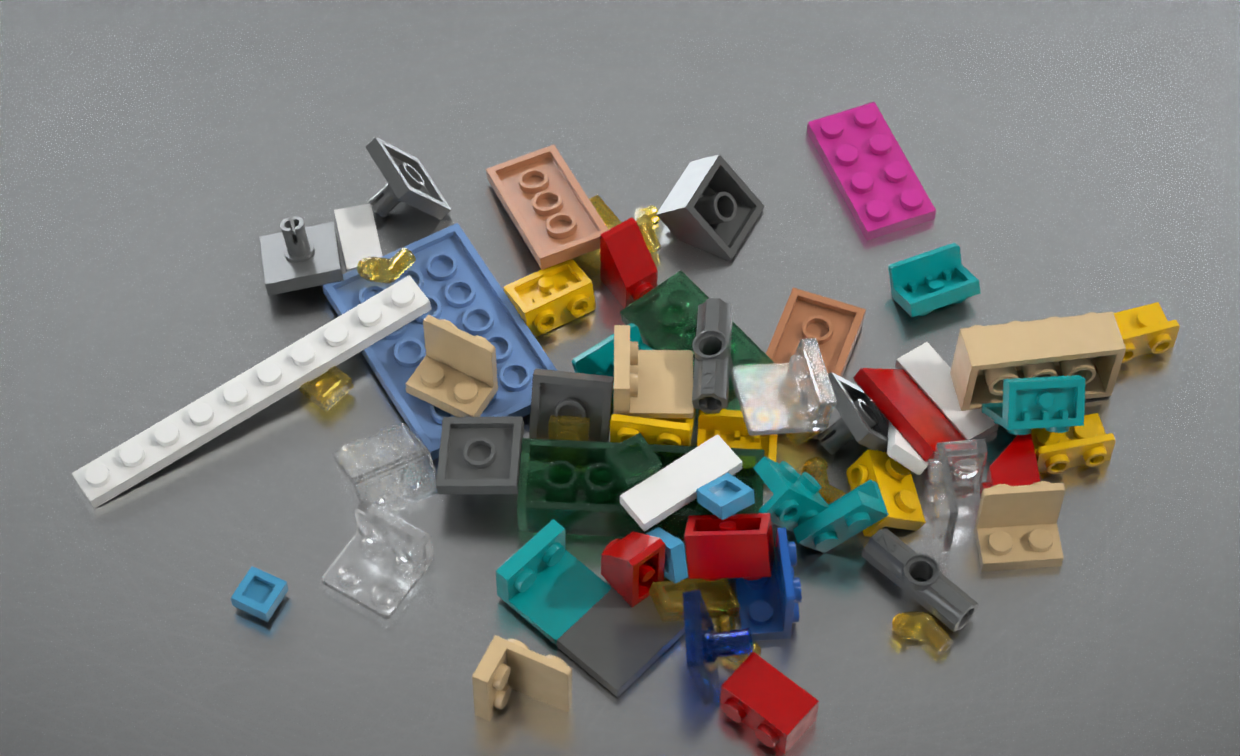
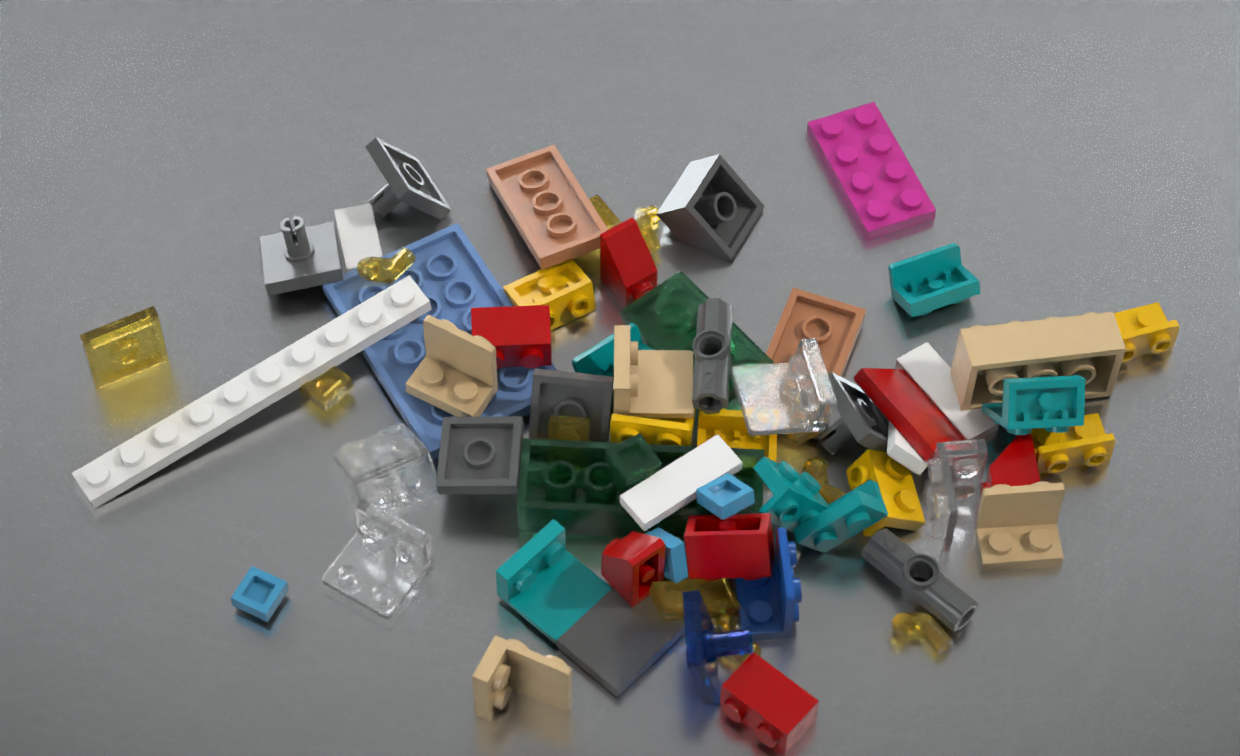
(124, 347): none -> clear yellow tile
(517, 333): none -> red brick

